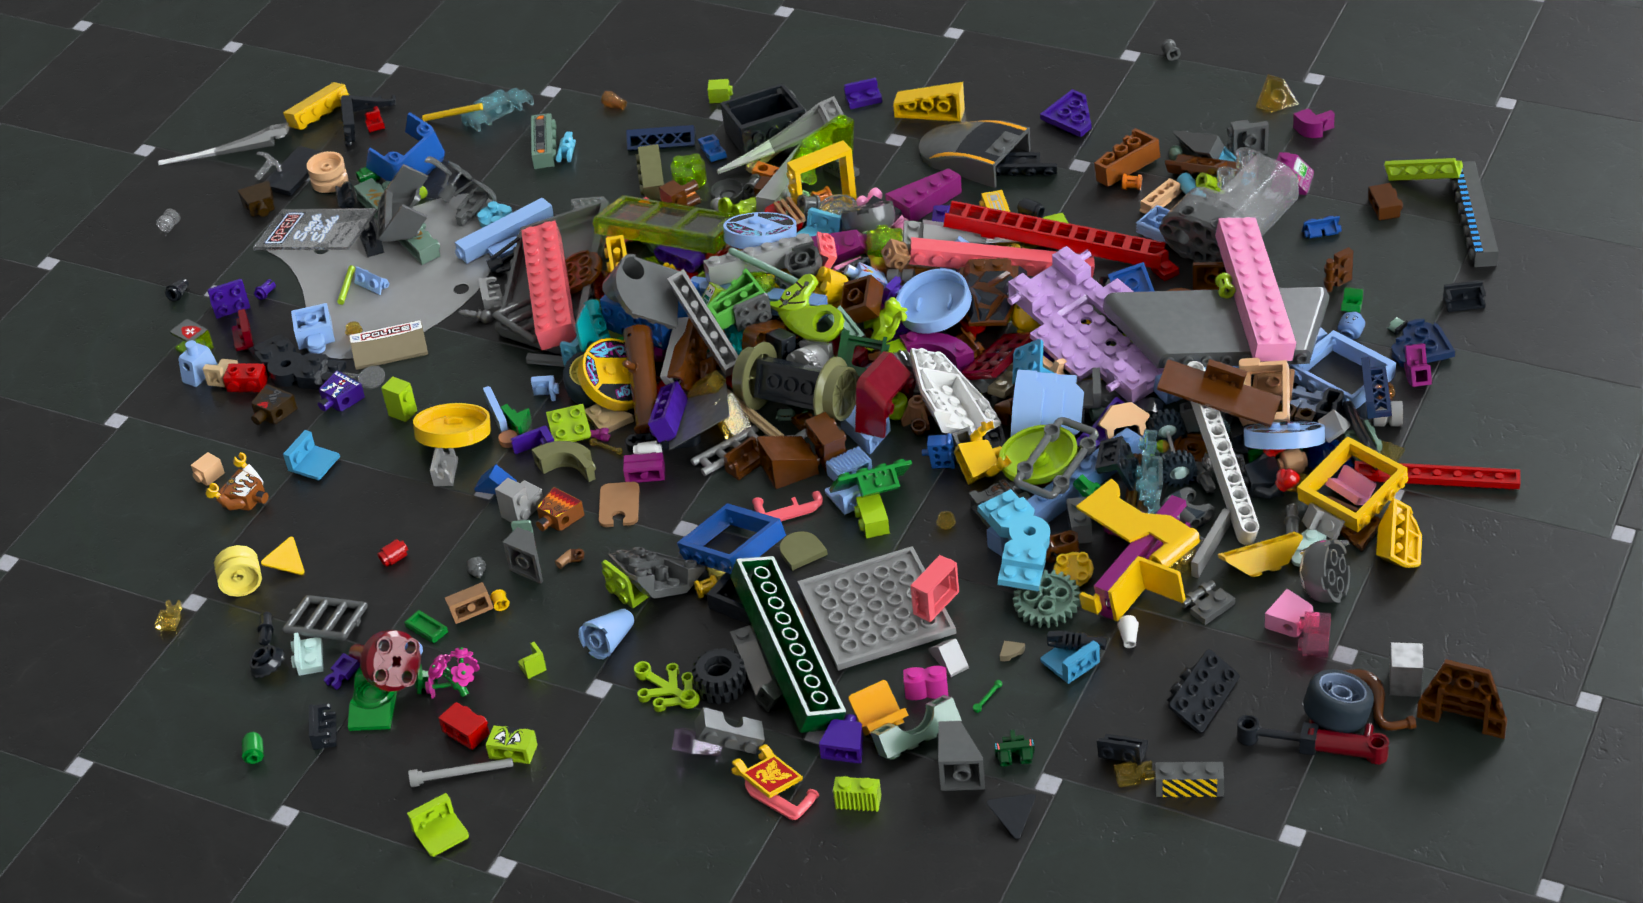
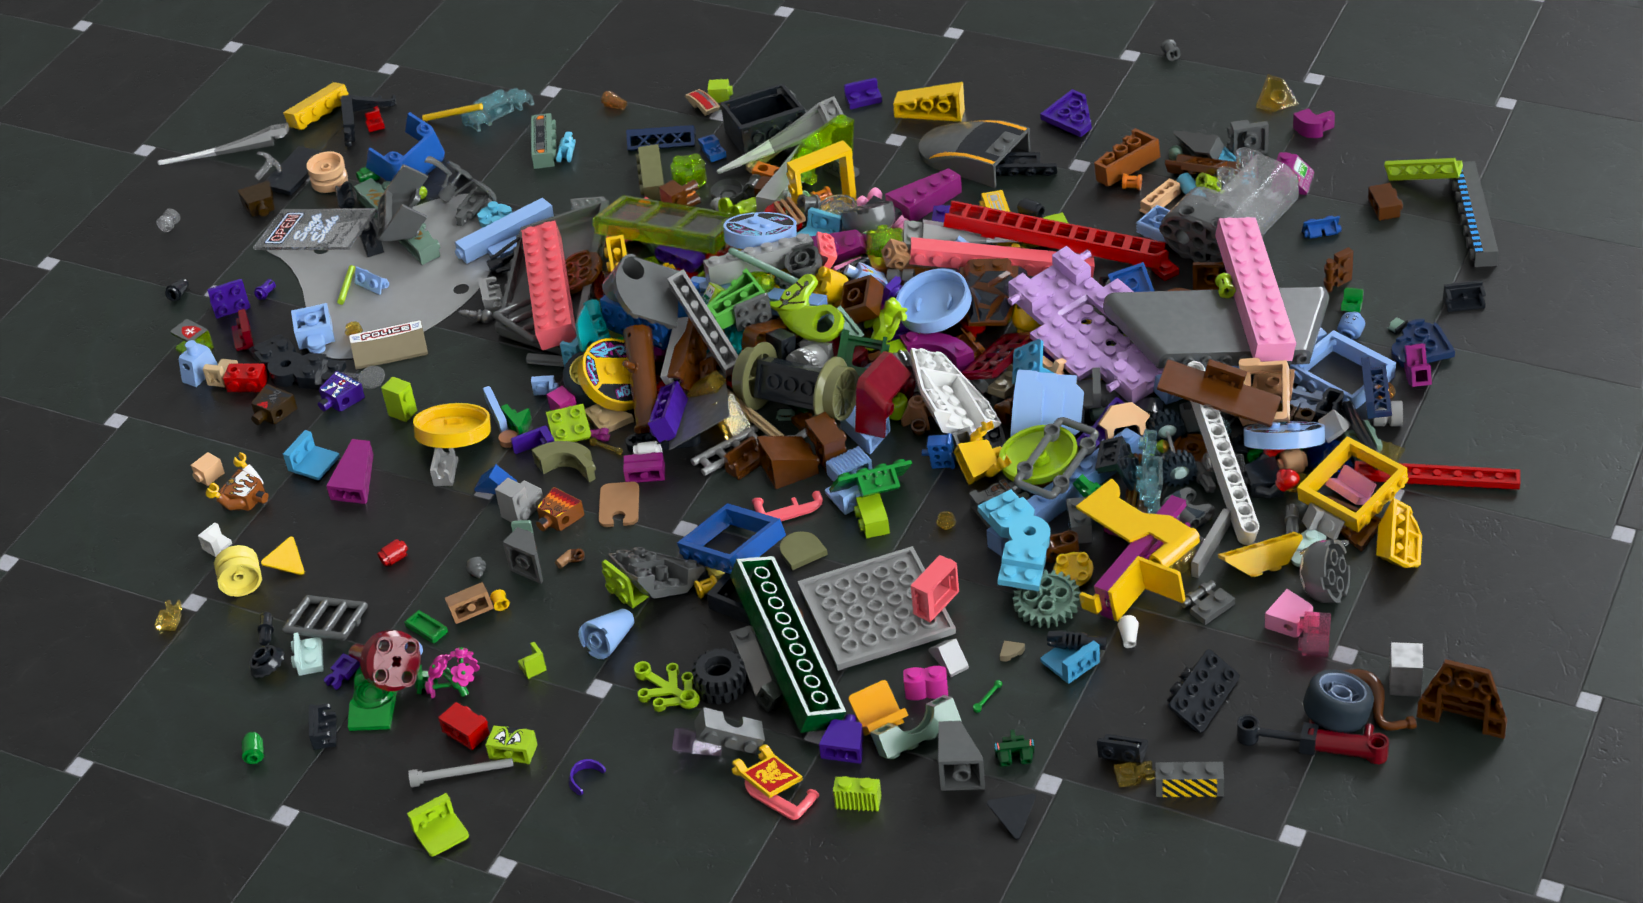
(213, 541): none -> white panel
(353, 474): none -> magenta slope
(560, 398): none -> dark pink brick
(580, 765): none -> dark purple helmet
(702, 101): none -> slope

